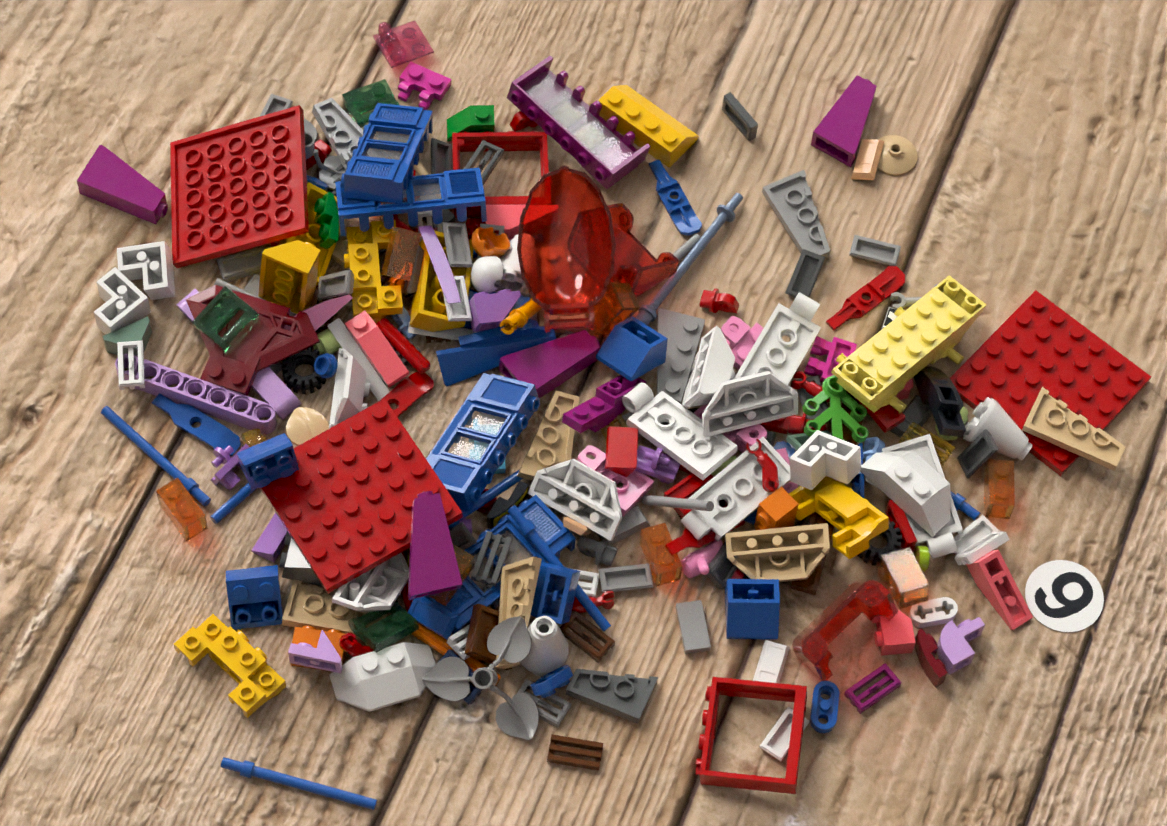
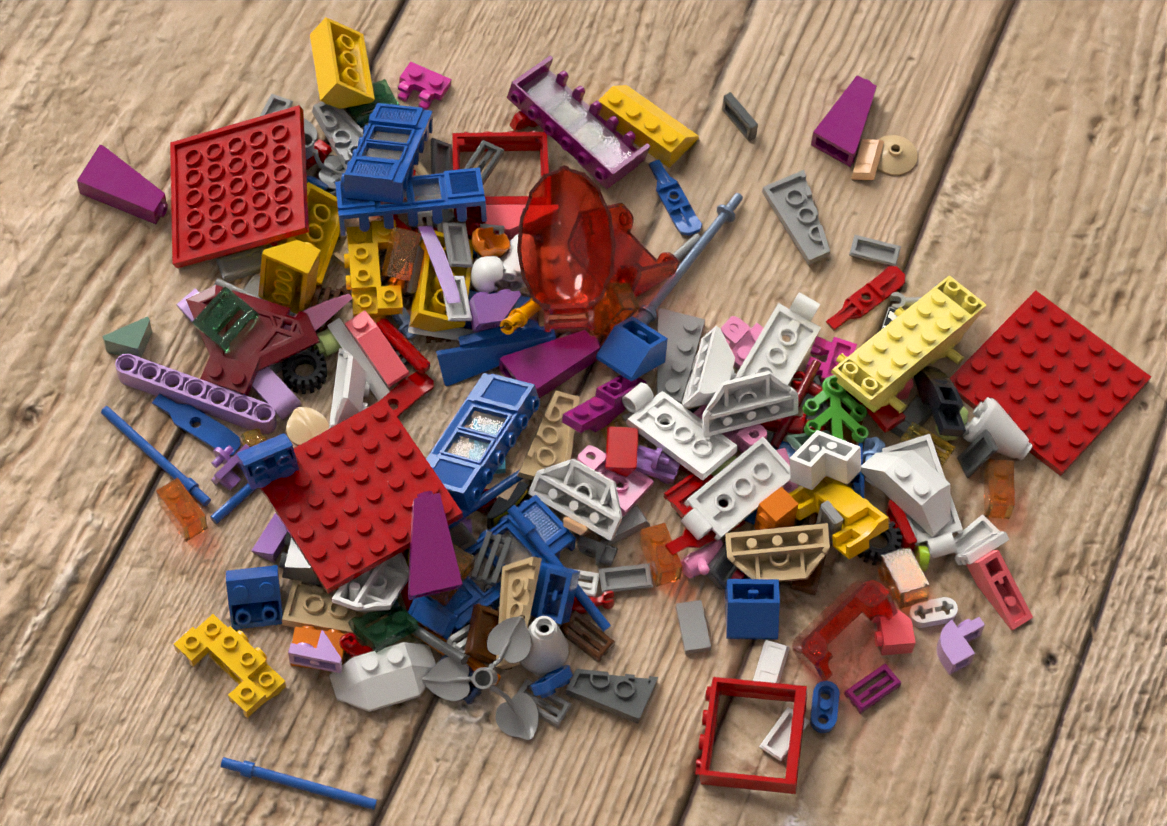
(123, 302): white brick -> none
(131, 383): white tile -> none
(151, 263): white brick -> none
(326, 365): blue plate -> none
(328, 216): green slope -> none
(335, 285): light grey tile -> none
(341, 65): none -> yellow slope
(402, 43): clear pink hinge -> none
(440, 645): none -> dark grey bar
(472, 120): green slope -> none
(579, 743): reddish brown tile -> none
(678, 503): light grey bar -> none
(718, 301): red piece -> none
(769, 469): red arm -> none
(802, 391): none -> dark red bar
(805, 274): dark grey tile -> none
(829, 515): none -> light grey tile
(926, 649): dark red slope -> none
(960, 504): blue bar -> none
(1064, 428): tan wing -> none
(1064, 596): white sticker -> none

